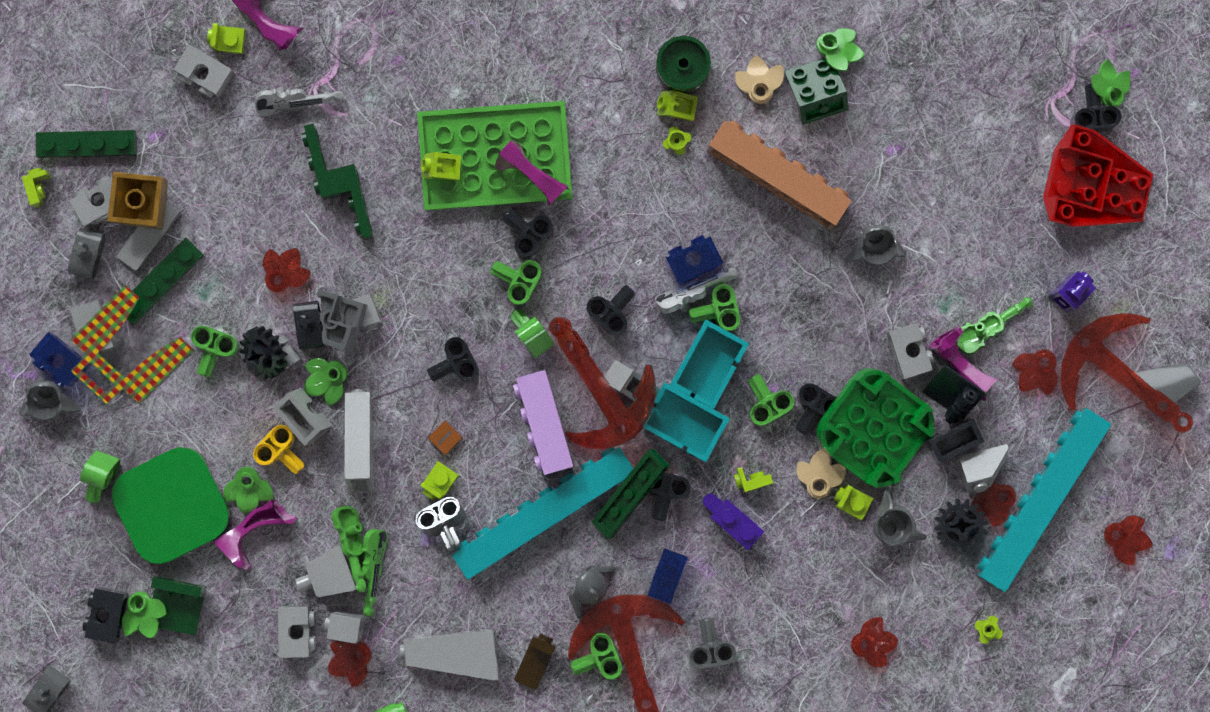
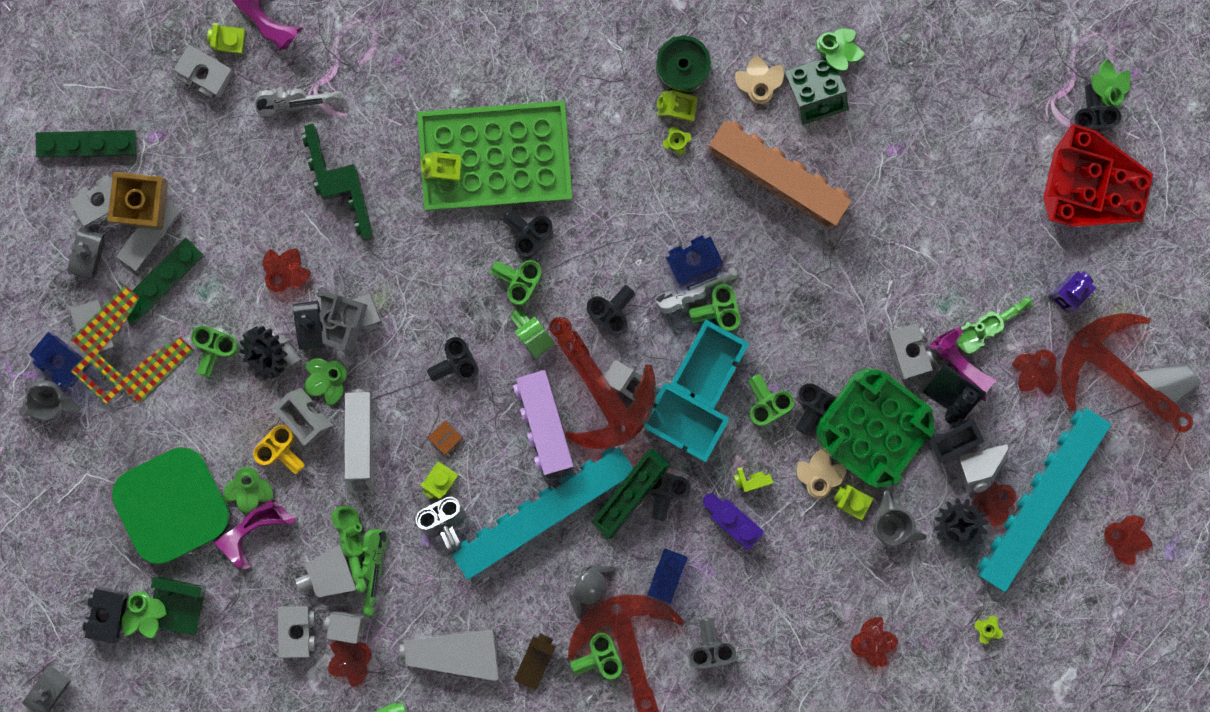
(35, 191): lime bracket -> none
(98, 473): bright green beam -> none
(514, 157): magenta animal -> none
(876, 246): dark grey piece -> none

